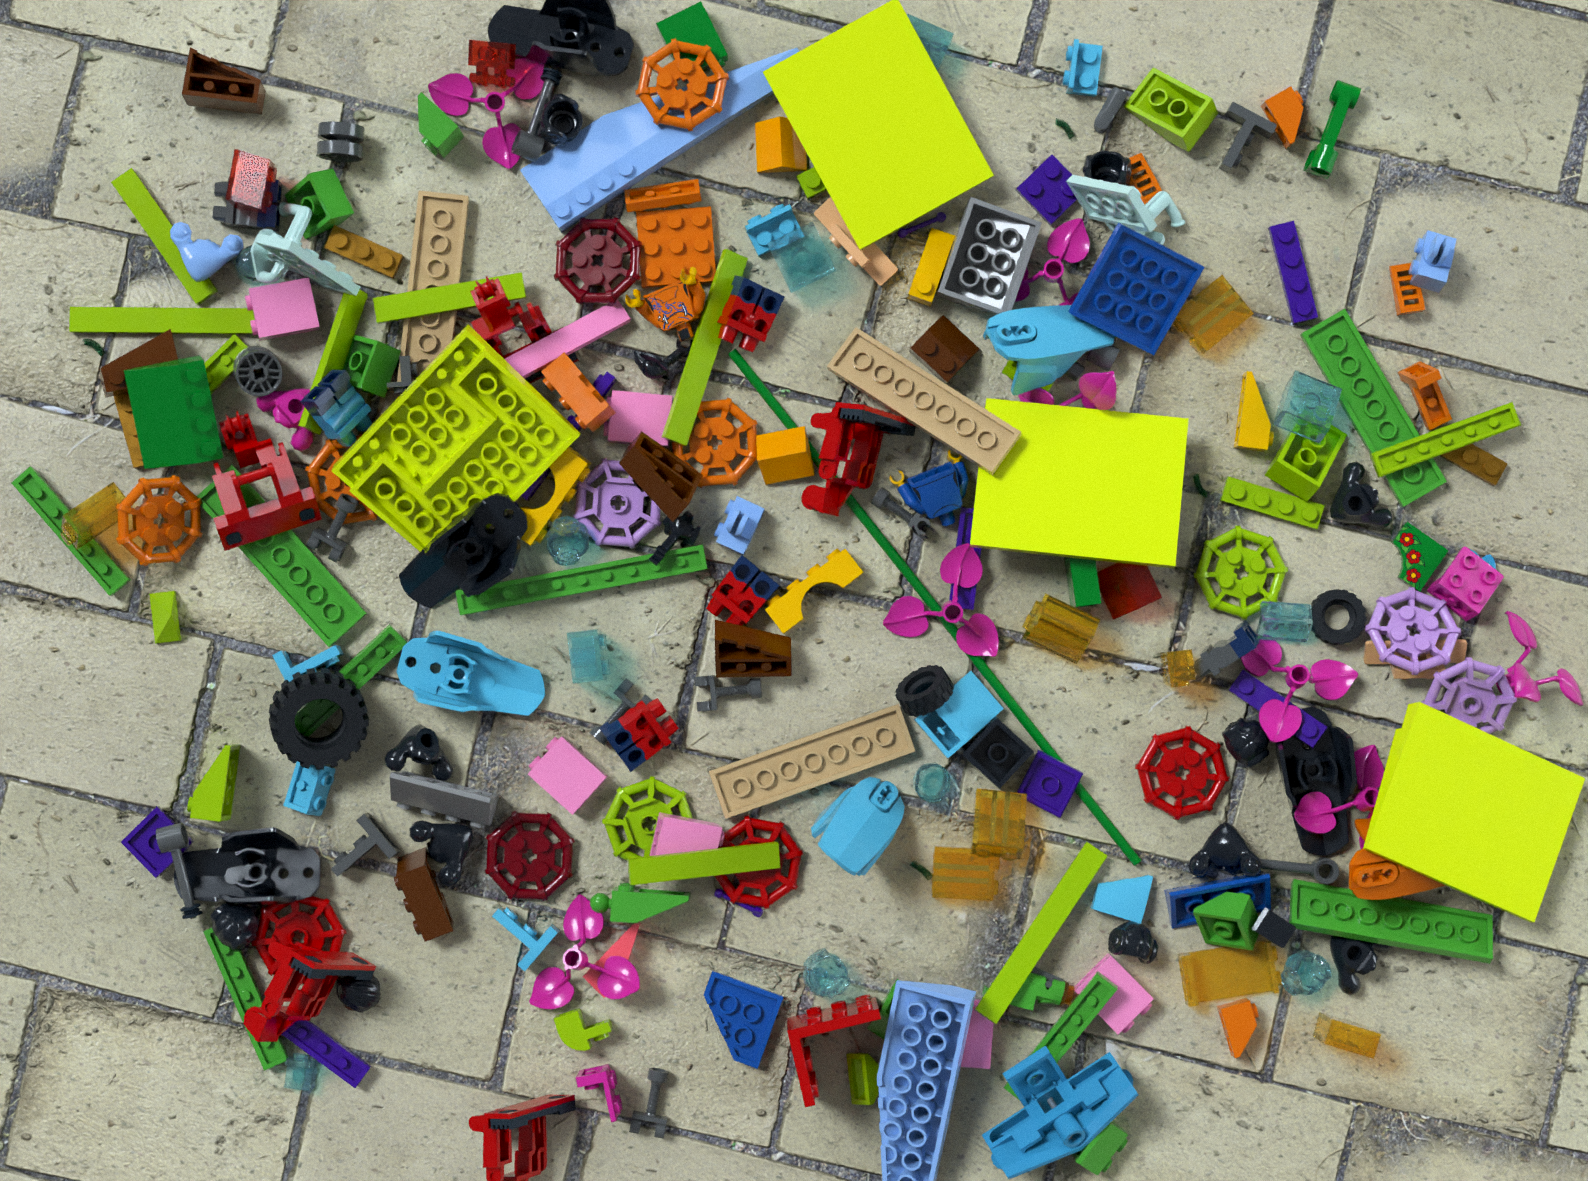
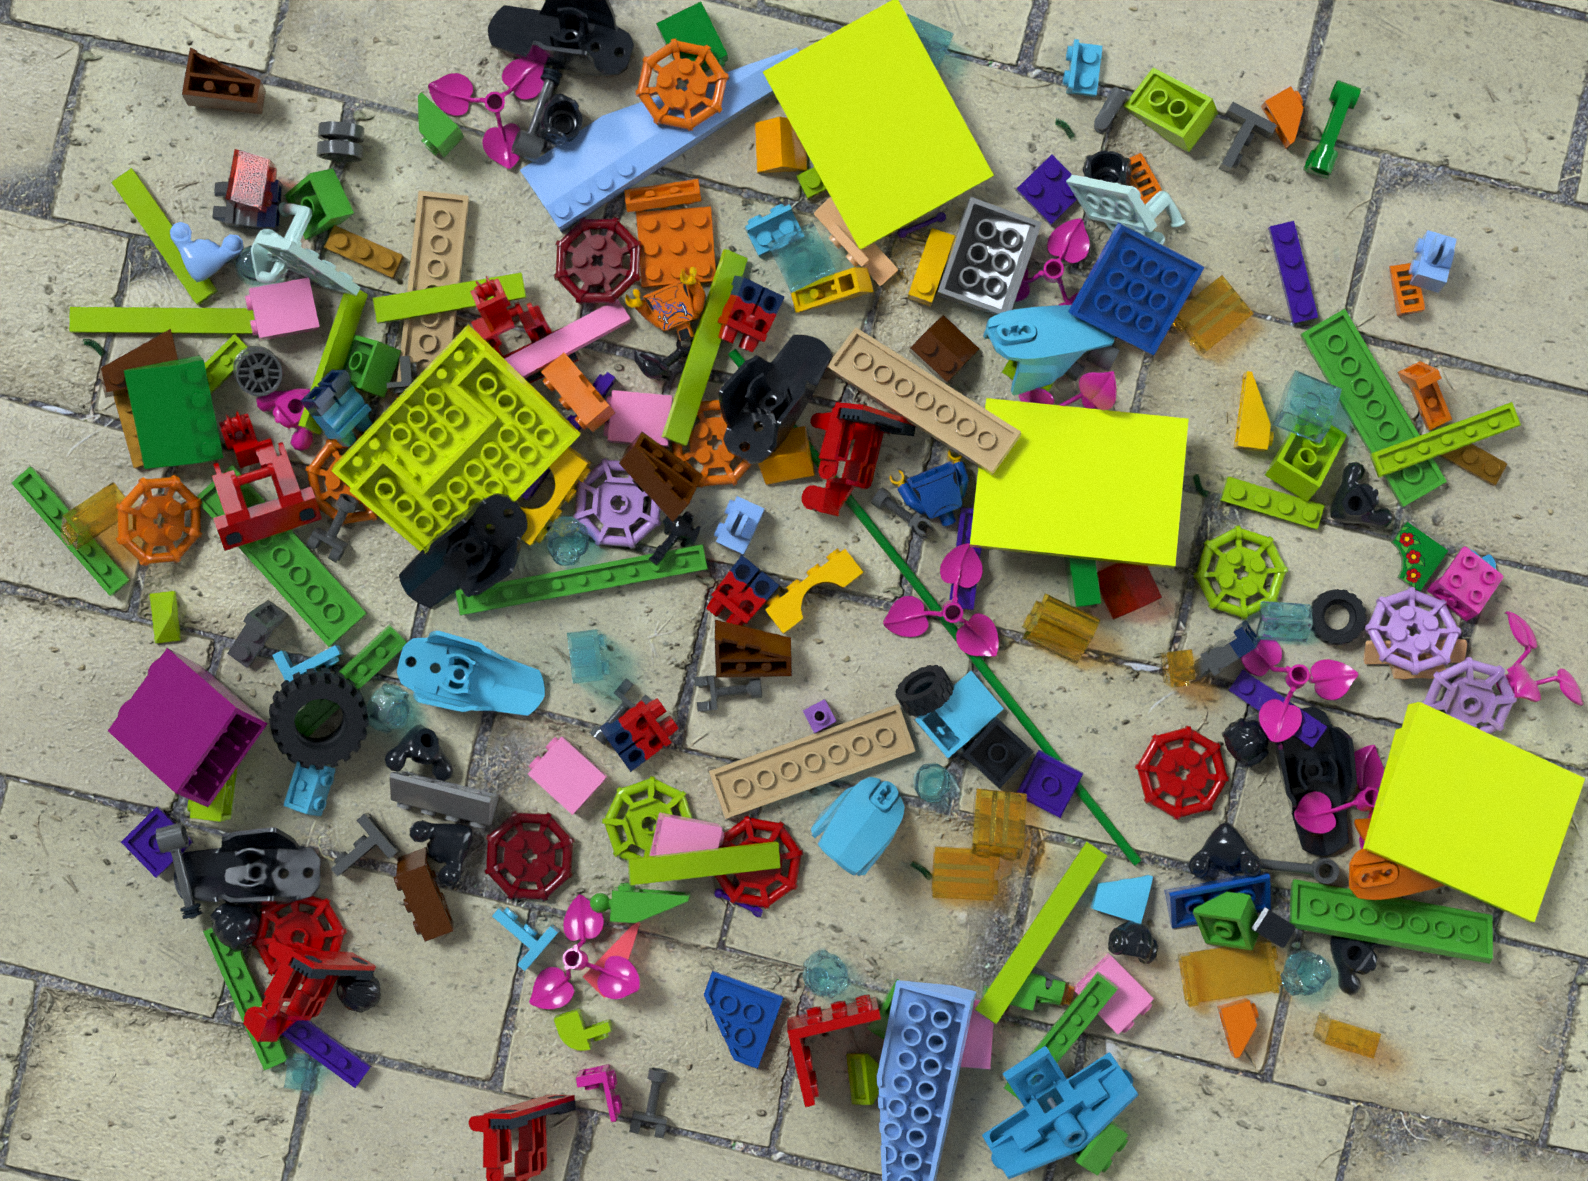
(187, 727): none -> magenta brick
(256, 632): none -> dark grey bracket
(389, 708): none -> clear light blue hair
(492, 55): clear red plate -> none
(771, 396): none -> black piece
(828, 716): none -> medium lavender plate
(833, 289): none -> yellow slope

